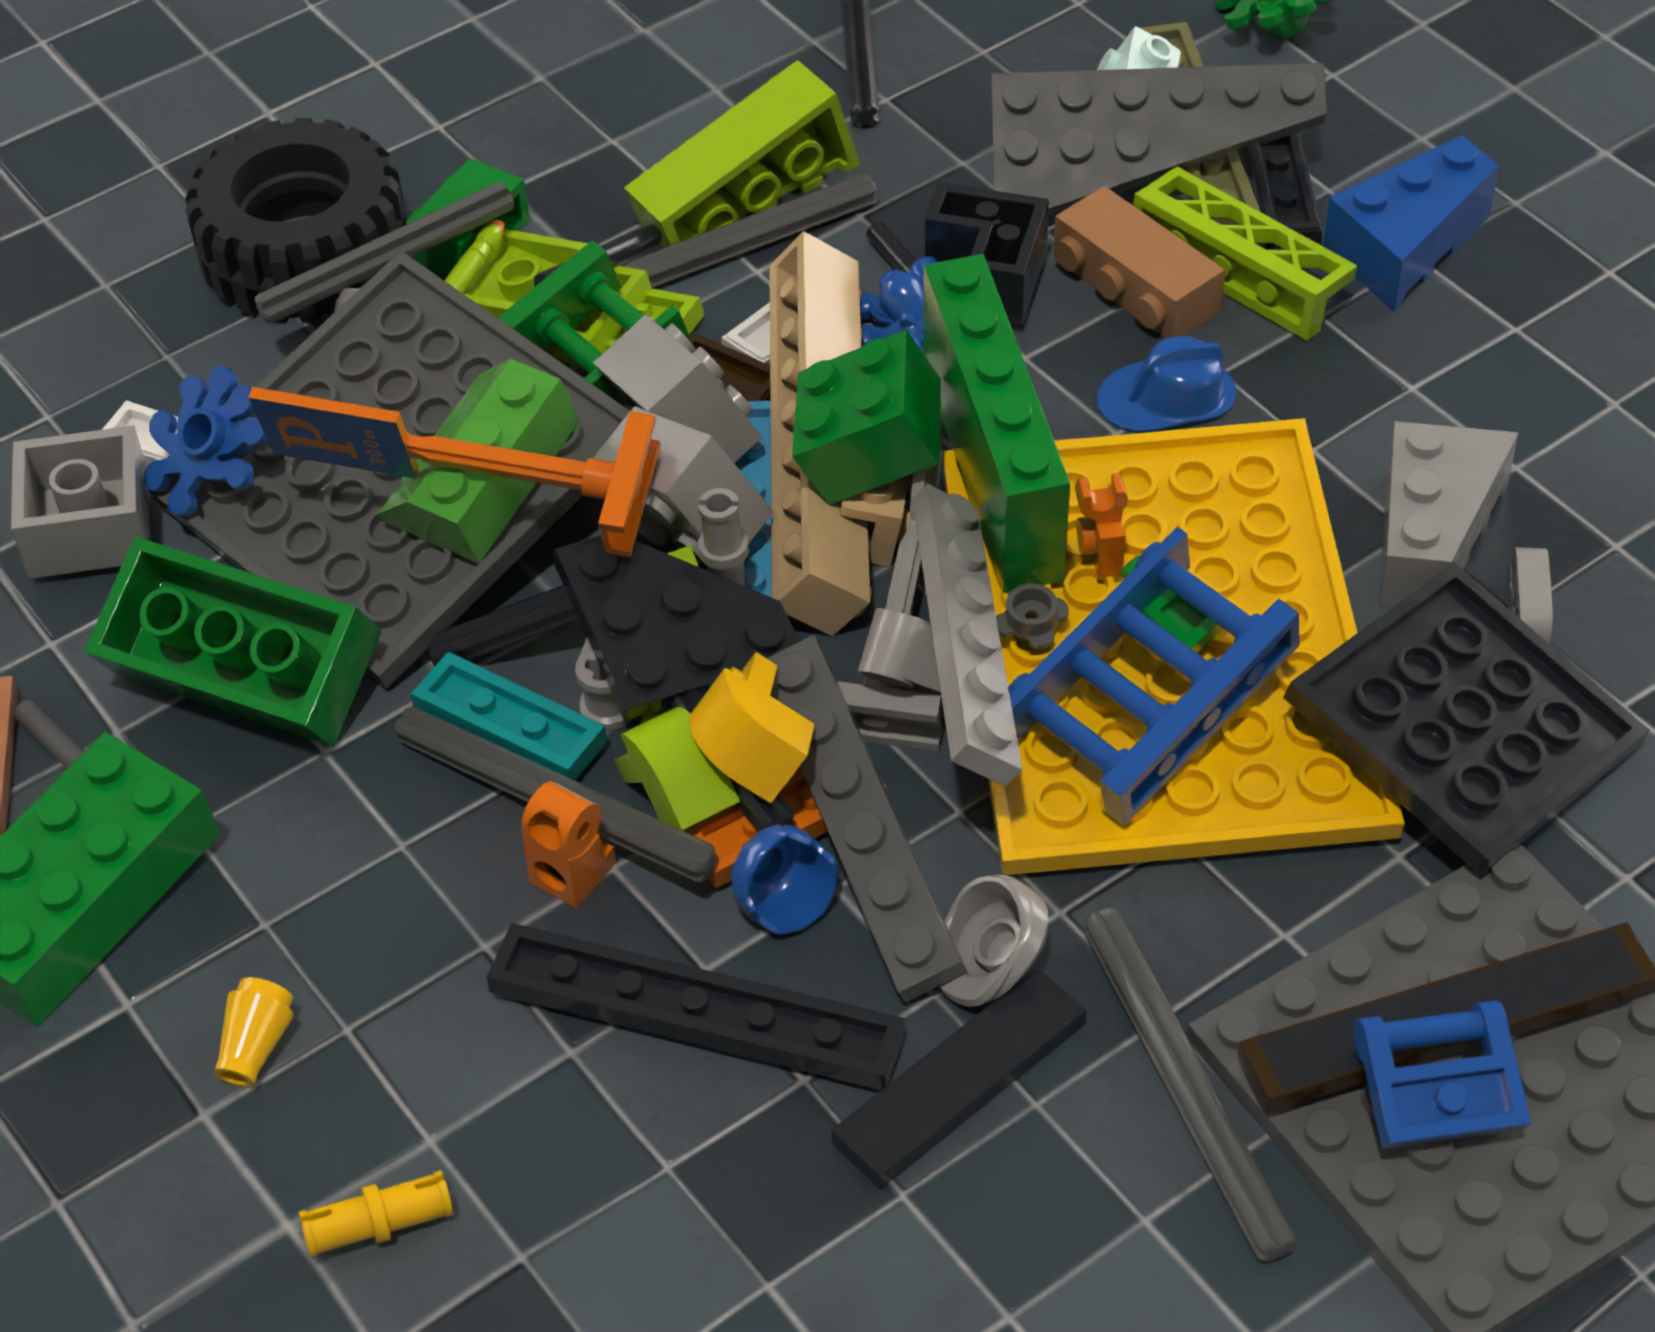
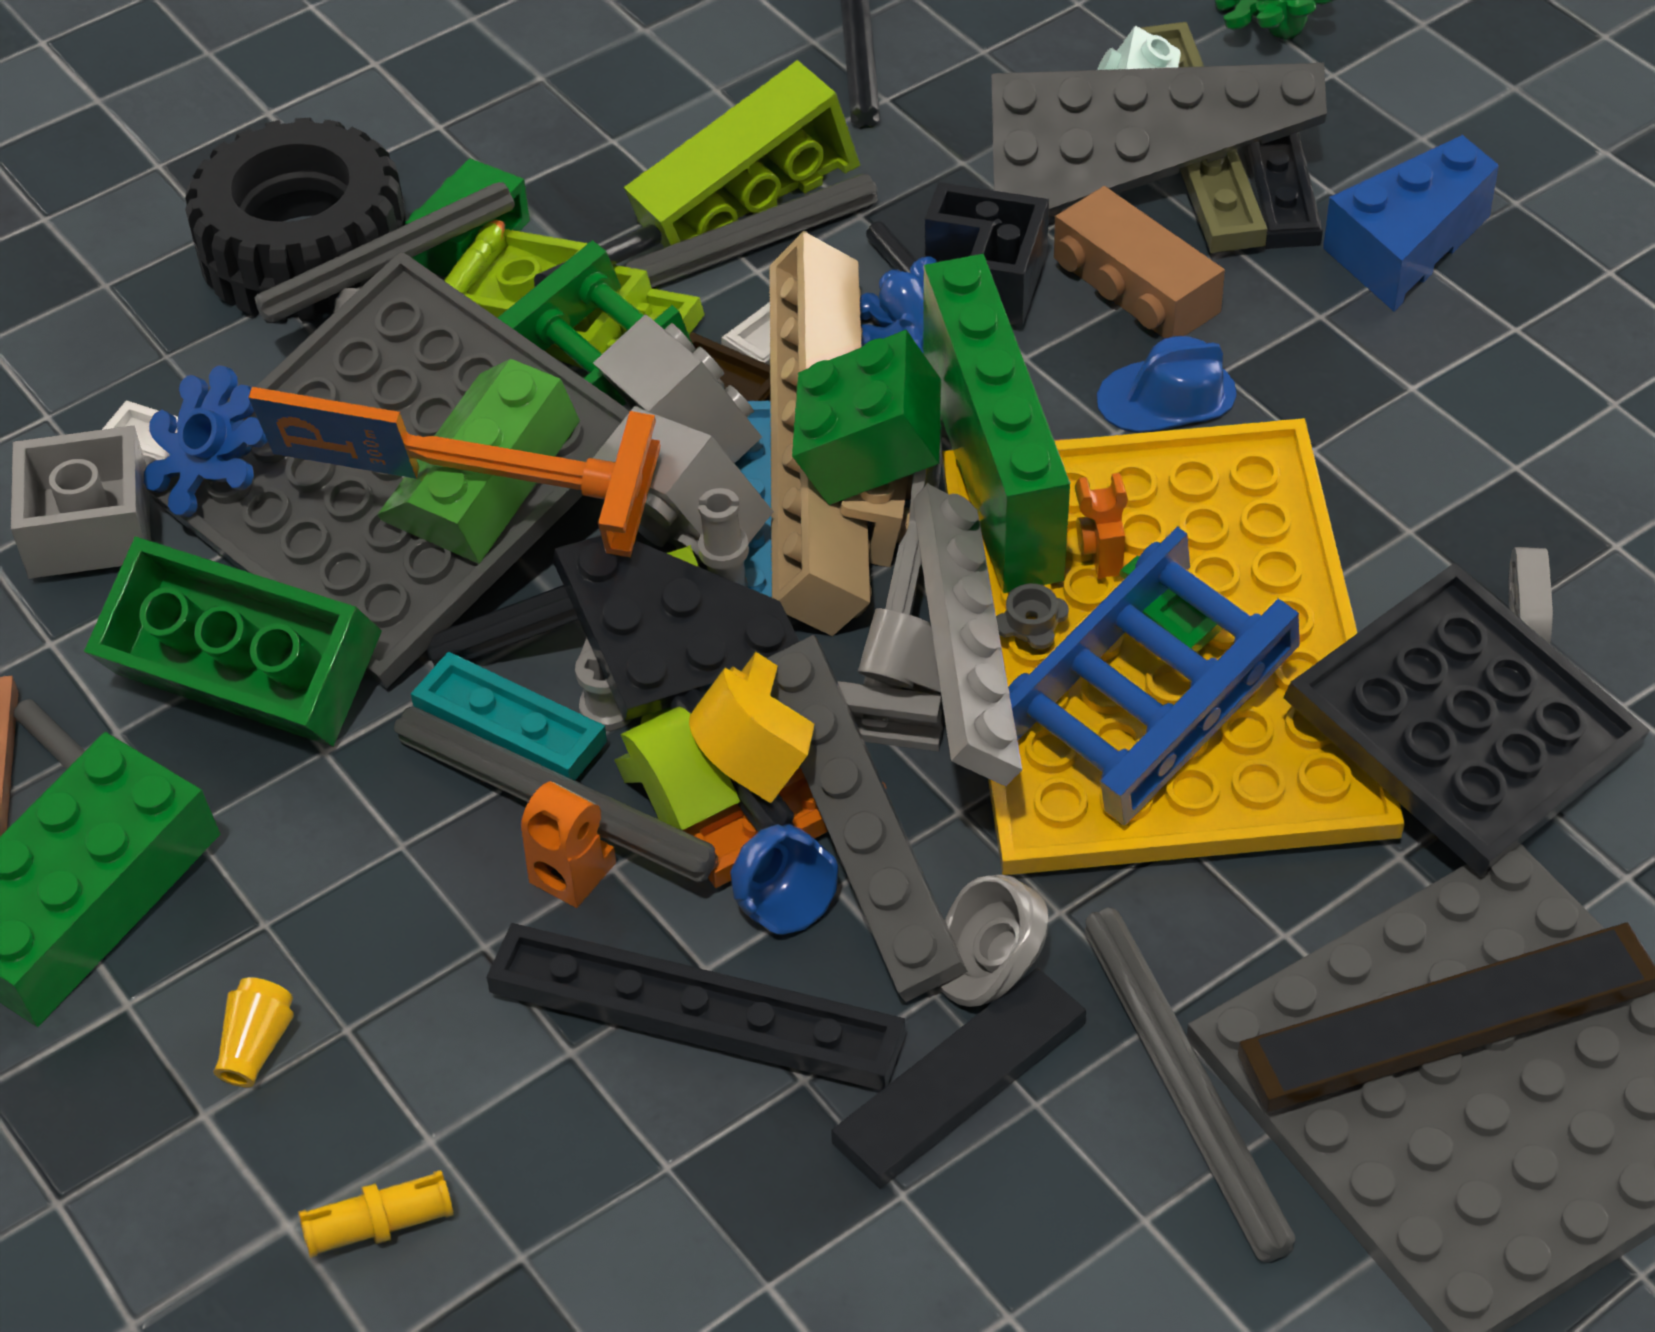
(1254, 276): lime fence -> none
(1437, 500): light grey wedge -> none
(1448, 1096): blue plate -> none

